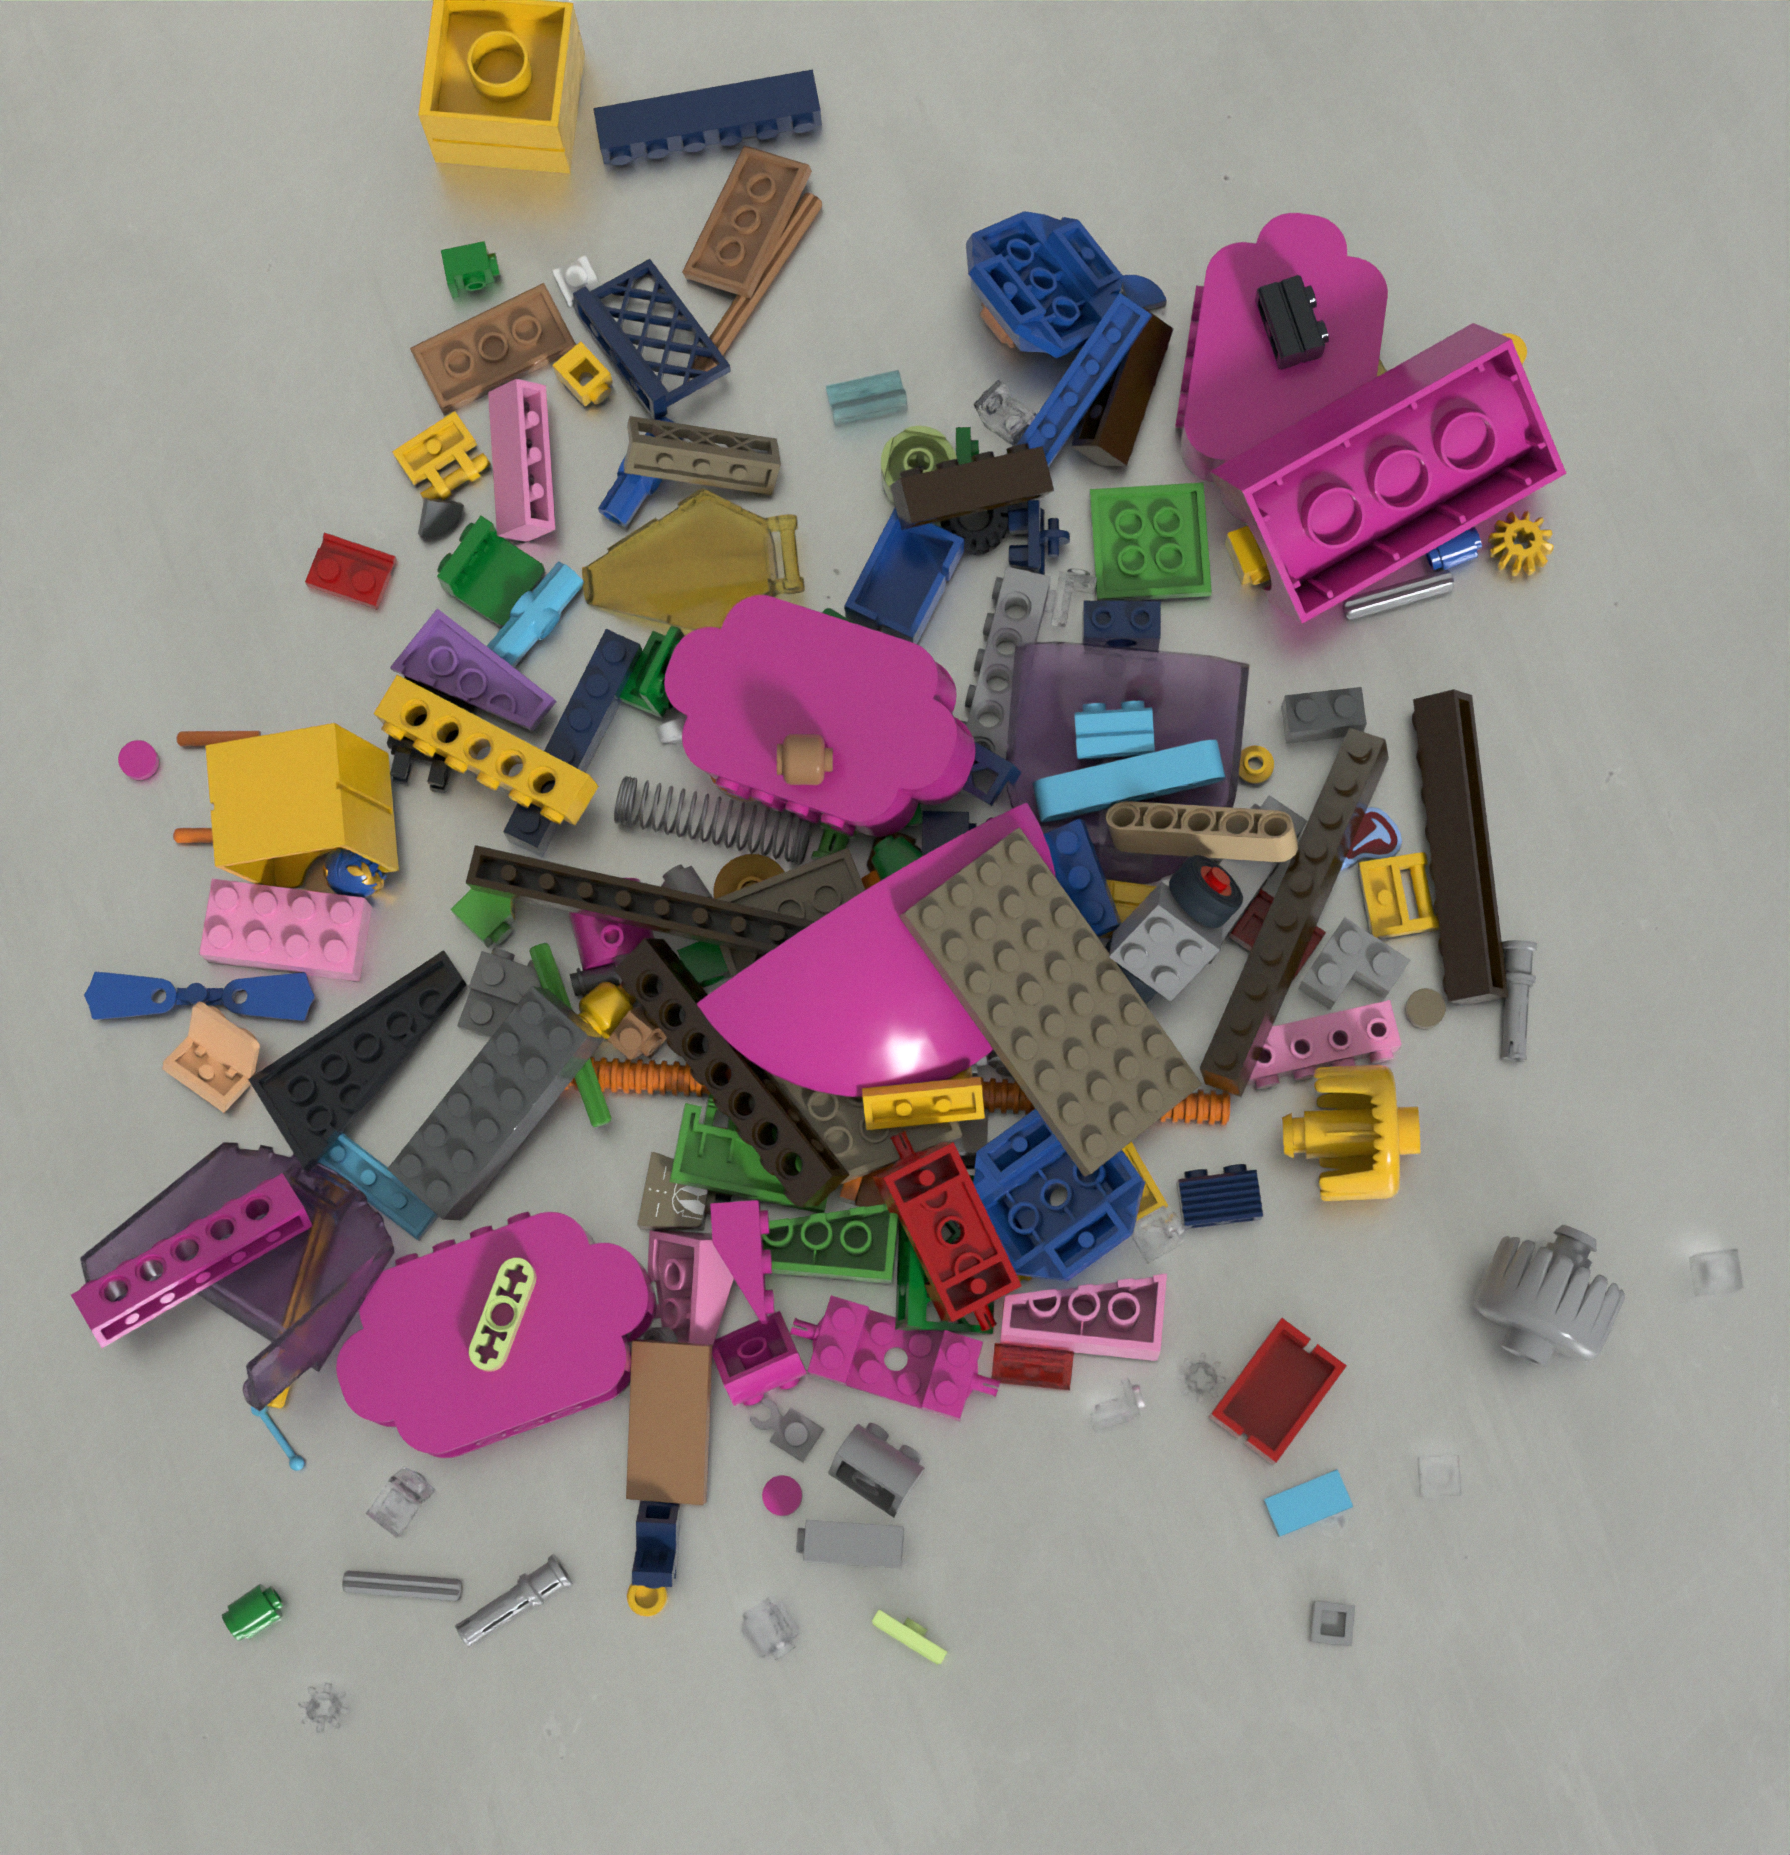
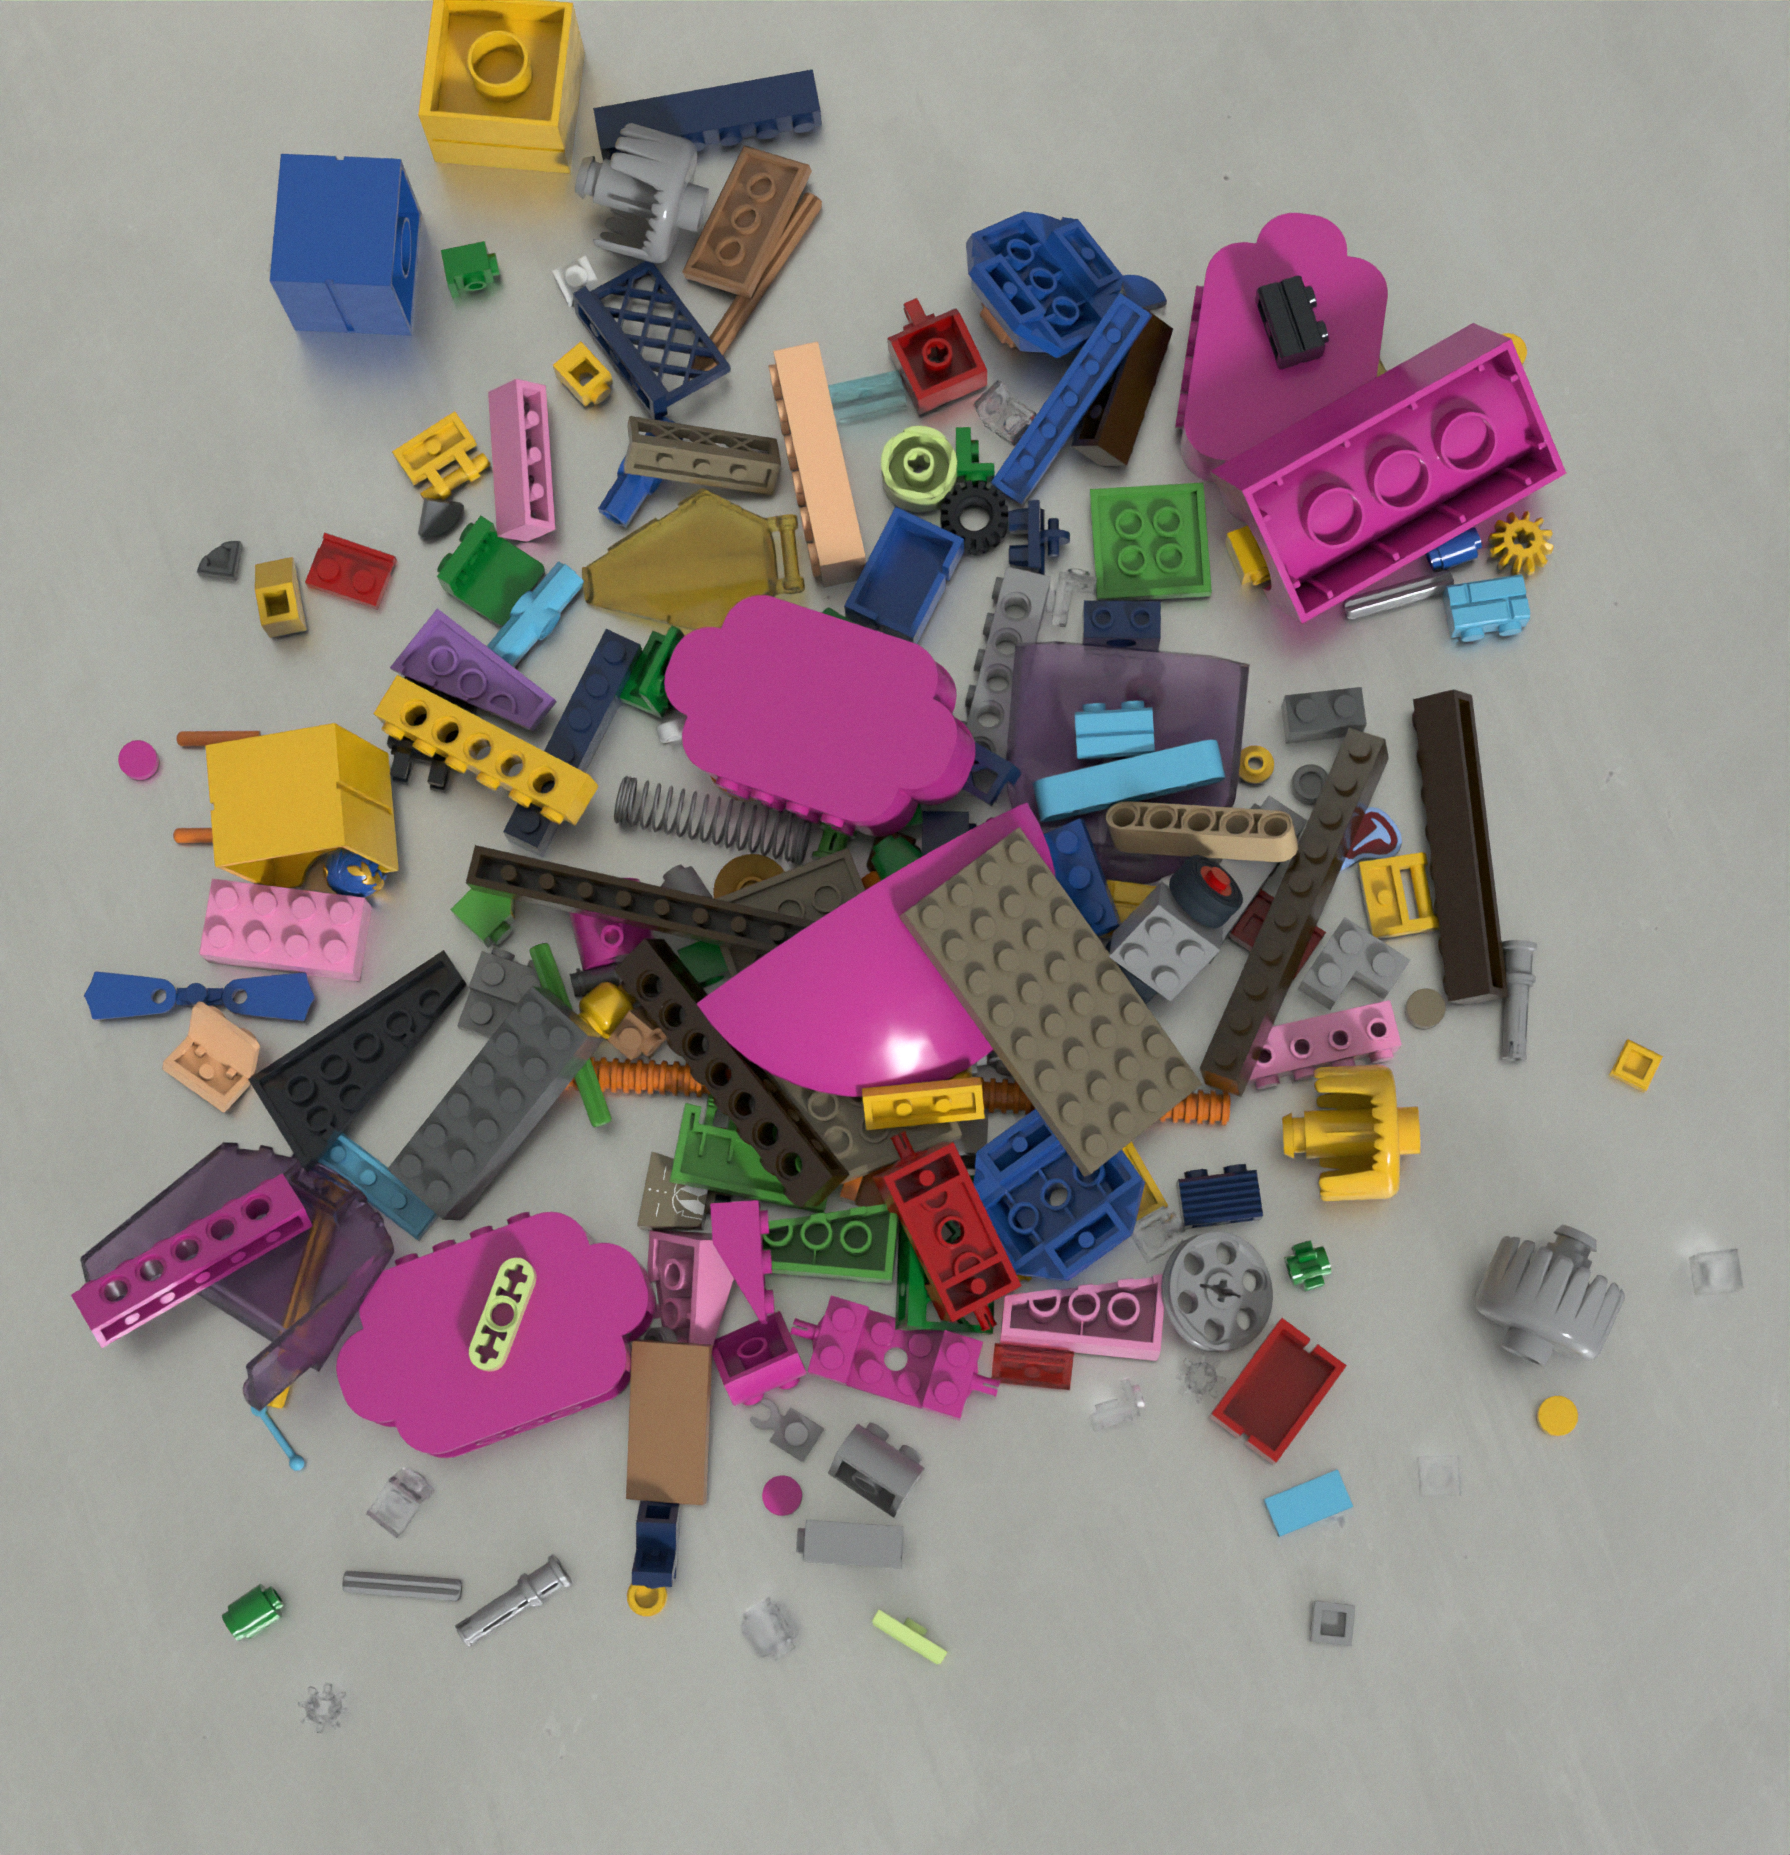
(222, 561): none -> dark grey tile
(279, 597): none -> yellow slope
(346, 244): none -> blue piece
(493, 348): medium nougat tile -> none
(645, 183): none -> light grey piece
(804, 759): medium nougat head -> none
(818, 456): none -> light nougat brick
(941, 337): none -> red hinge
(972, 486): dark brown brick -> none
(1205, 1302): none -> light grey wedge
(1307, 1265): none -> green gear
(1308, 783): none -> light grey tile
(1486, 607): none -> medium azure brick
(1557, 1416): none -> yellow tile
(1635, 1065): none -> yellow tile

